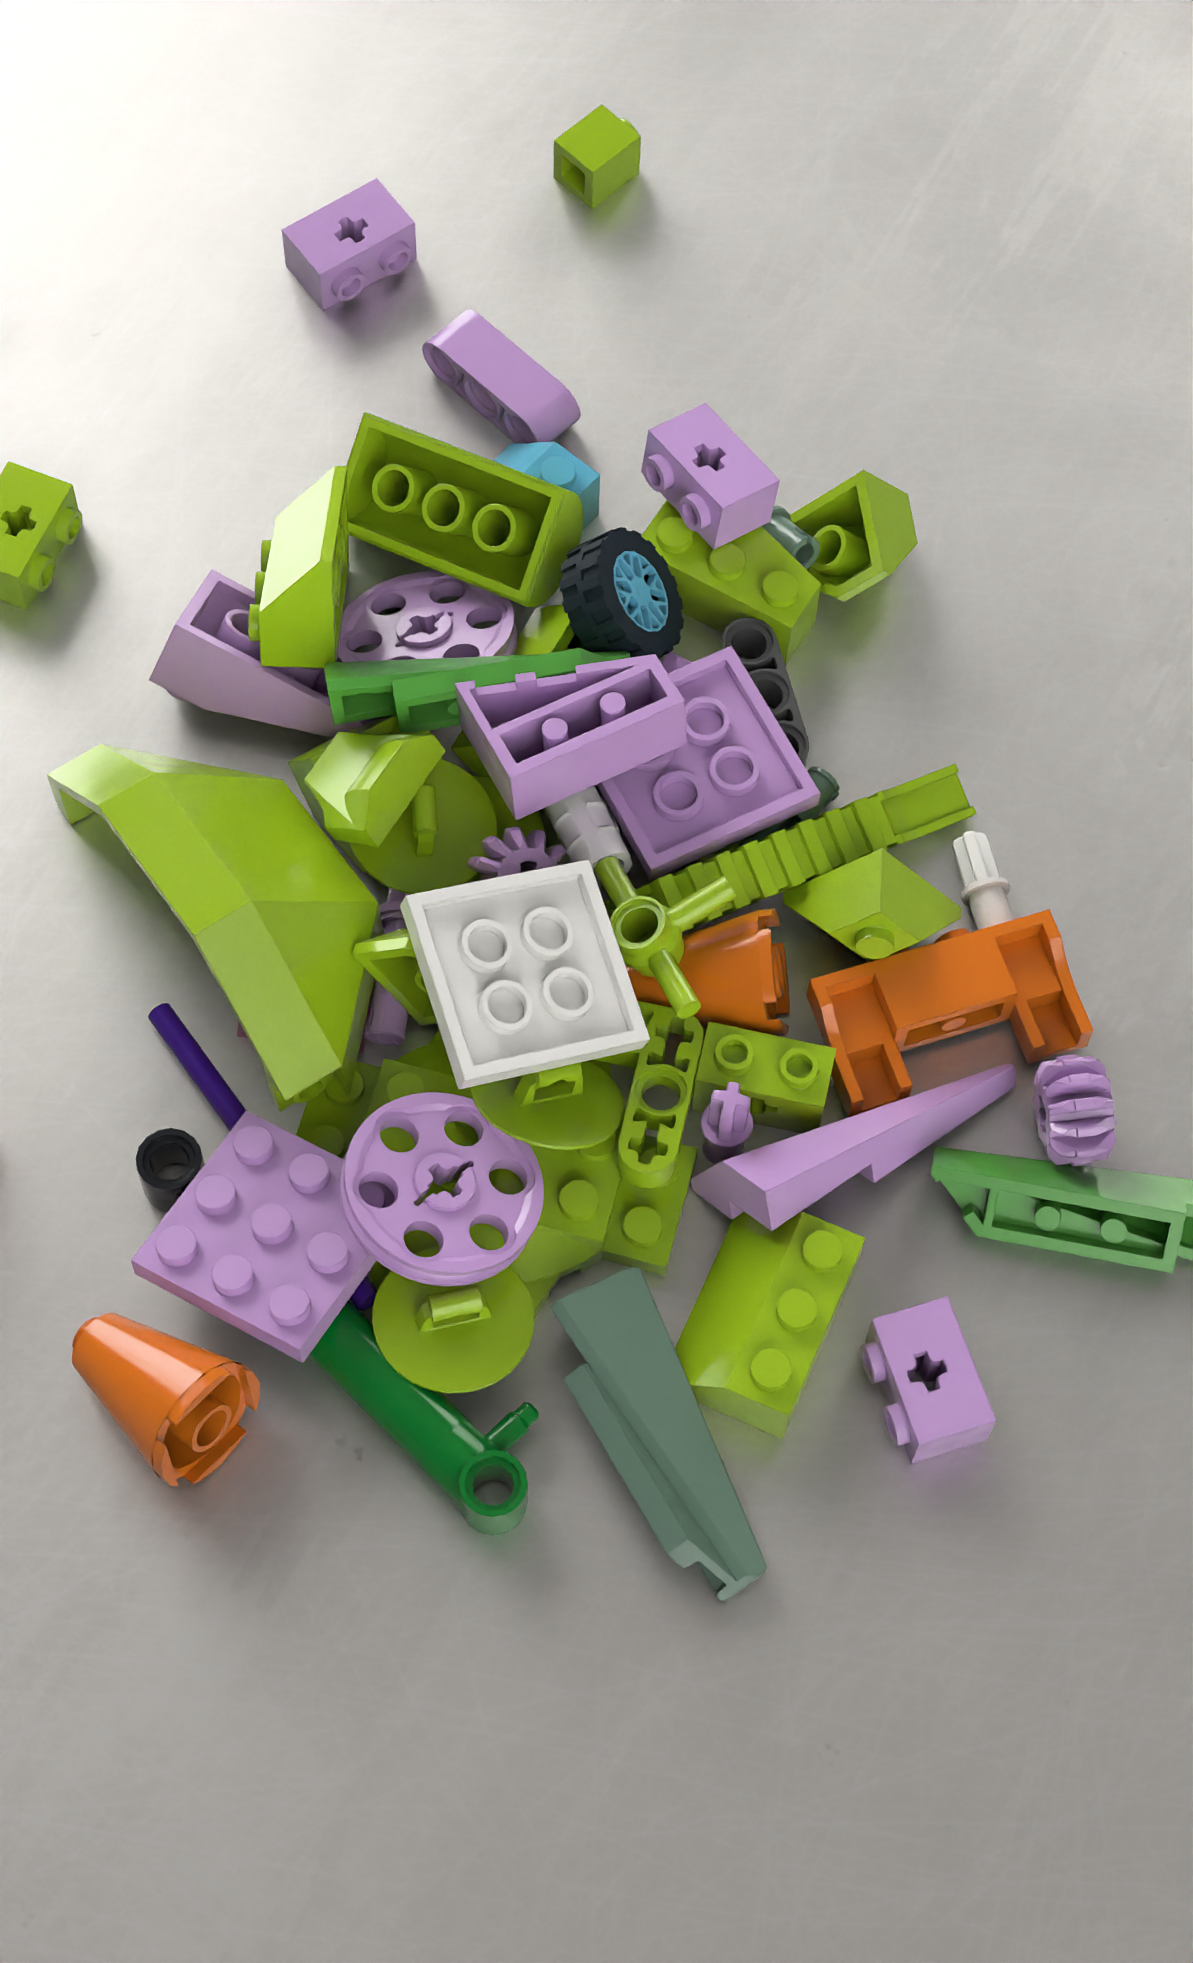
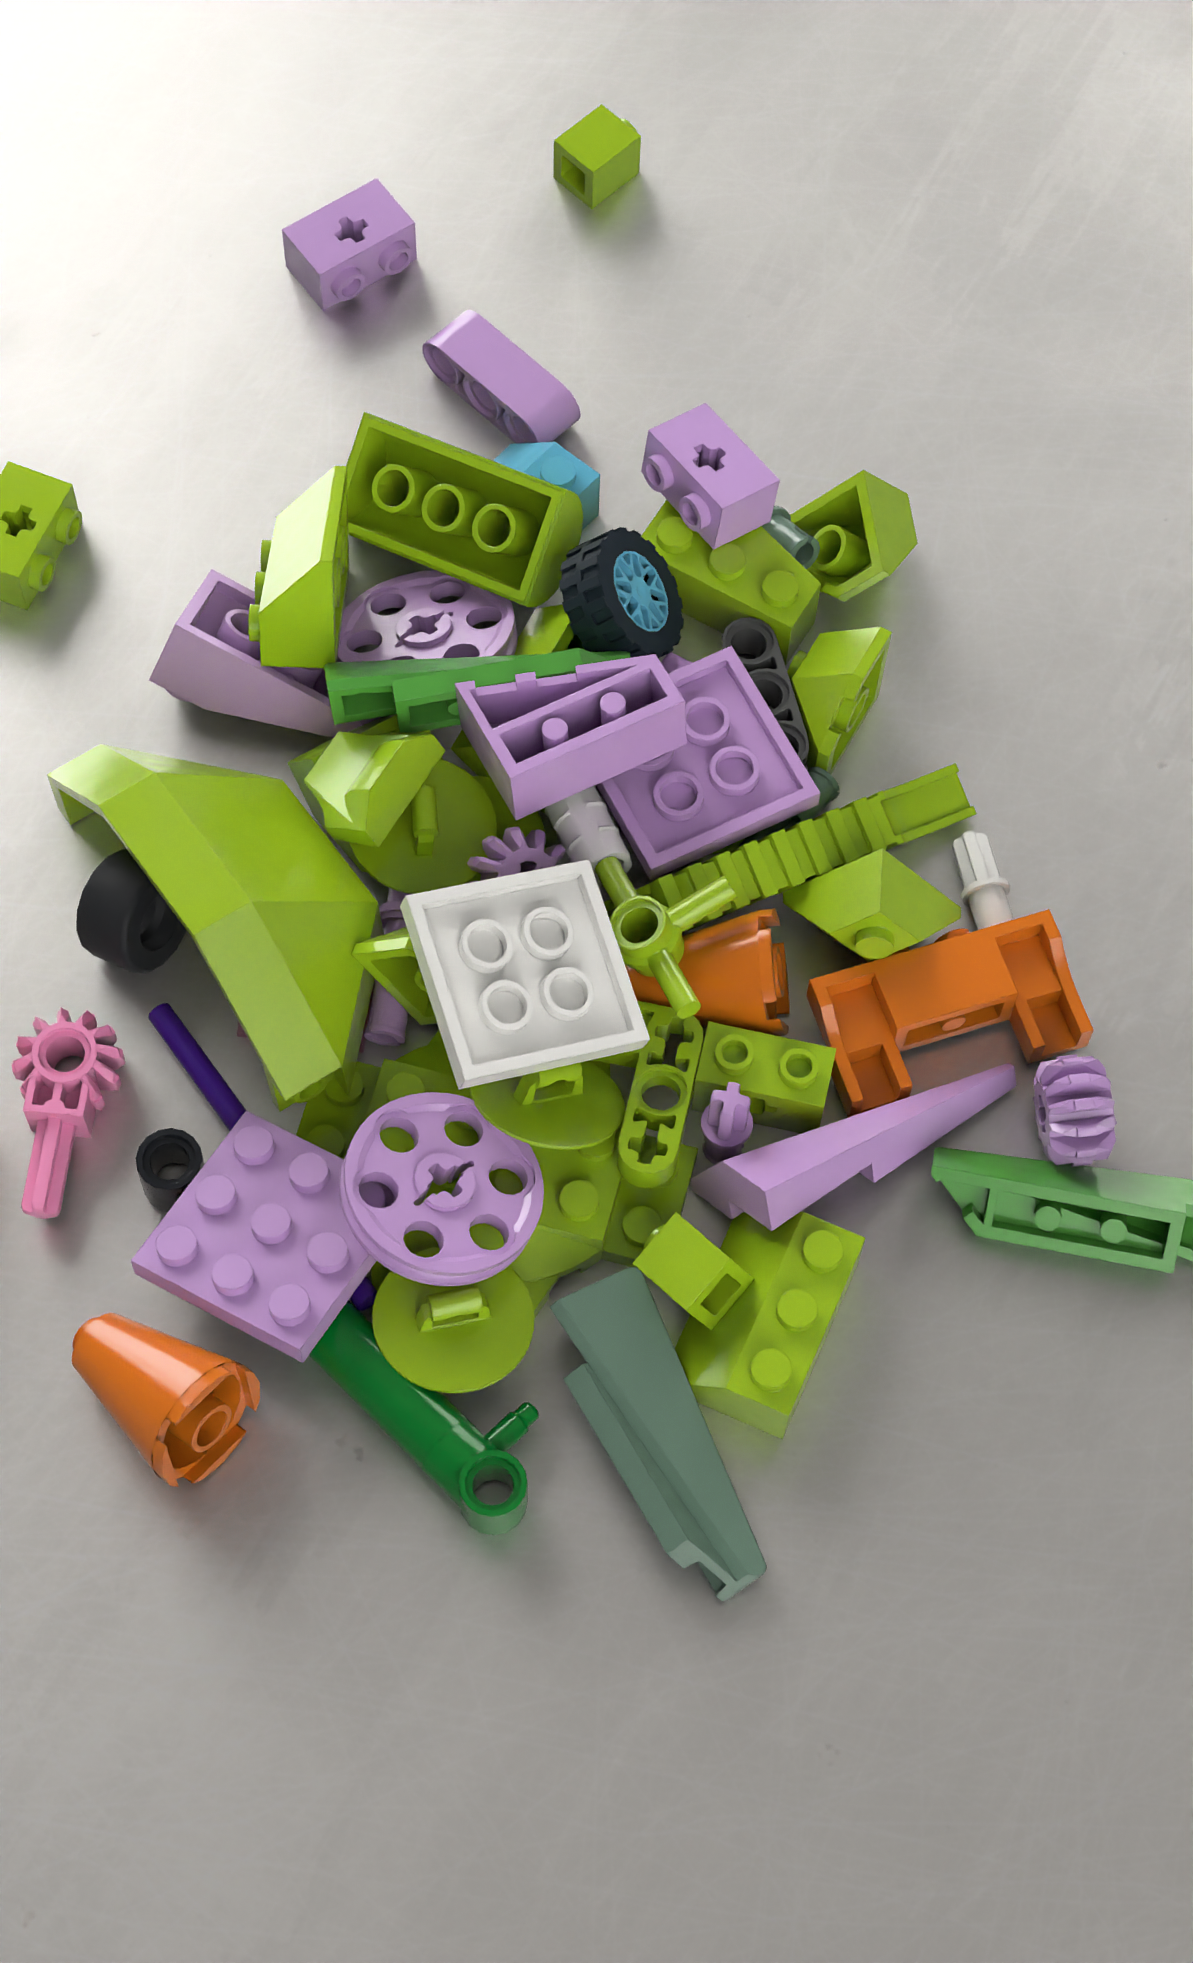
(62, 1102): none -> bright pink gear
(126, 917): none -> black tyre
(692, 1270): none -> lime brick
(837, 688): none -> lime slope
(930, 1343): lavender brick -> none

